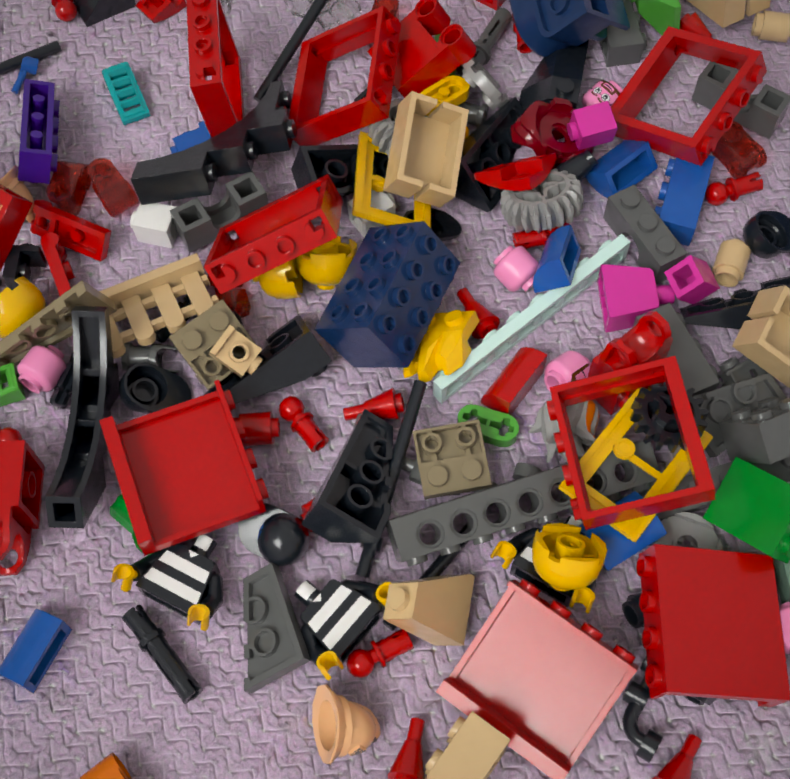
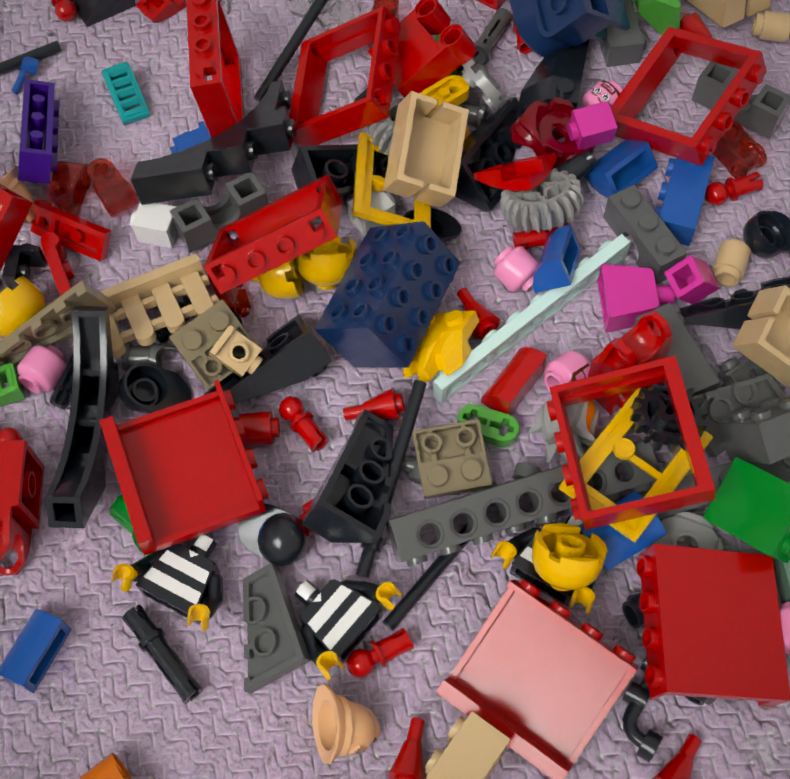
(432, 607): tan slope -> none

